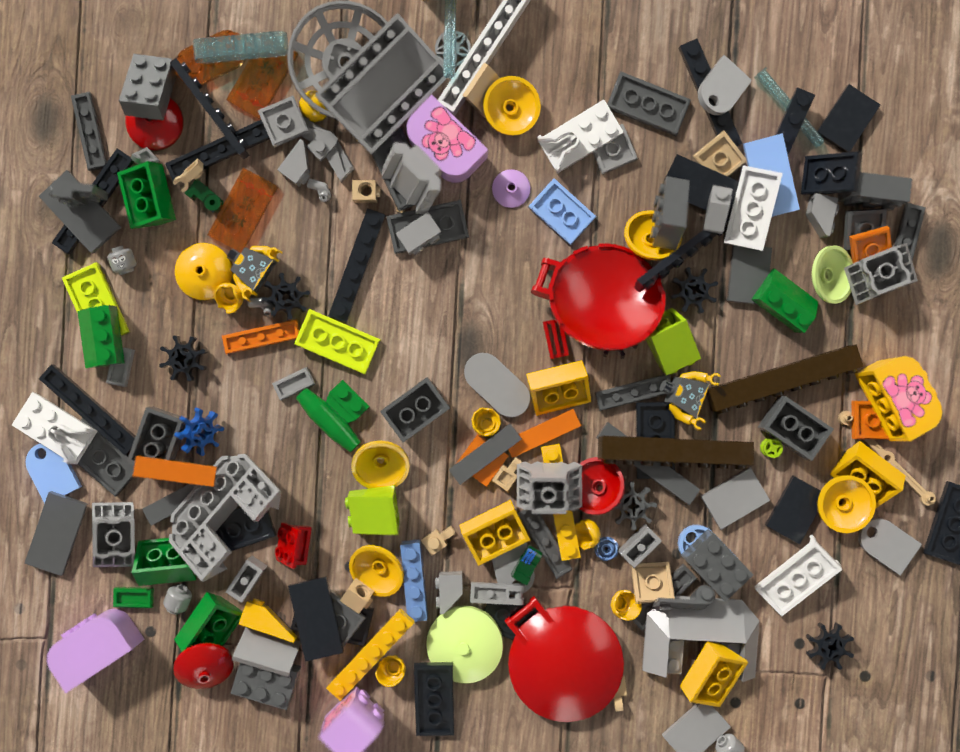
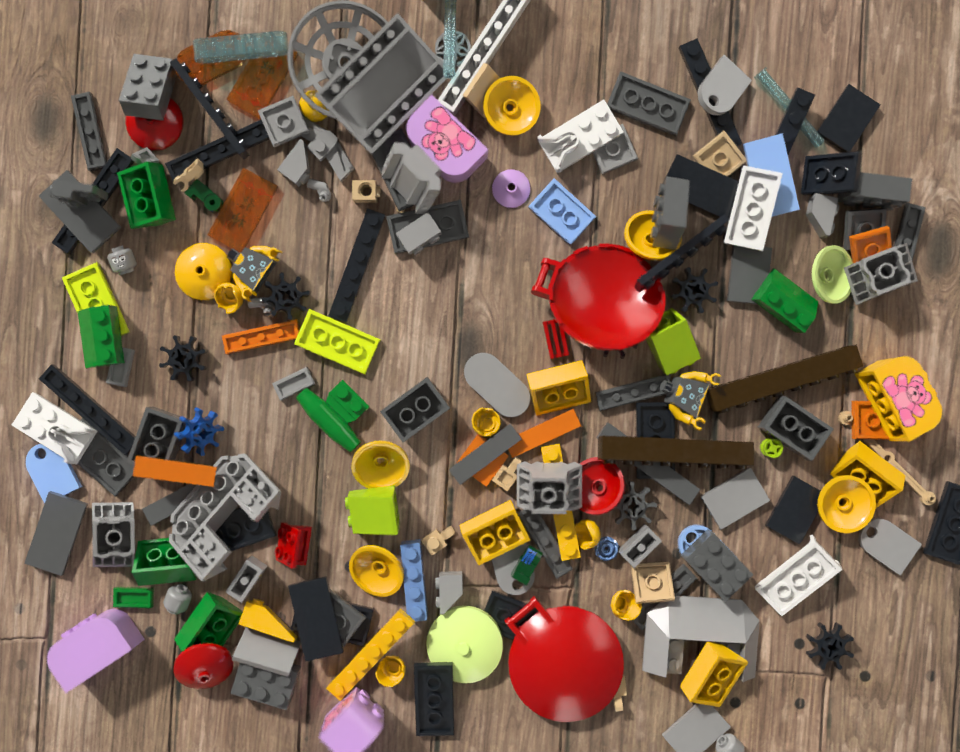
(357, 596): tan brick -> none
(496, 593): light grey plate -> none
(698, 600): dark grey door -> none
(717, 209): light grey slope -> none

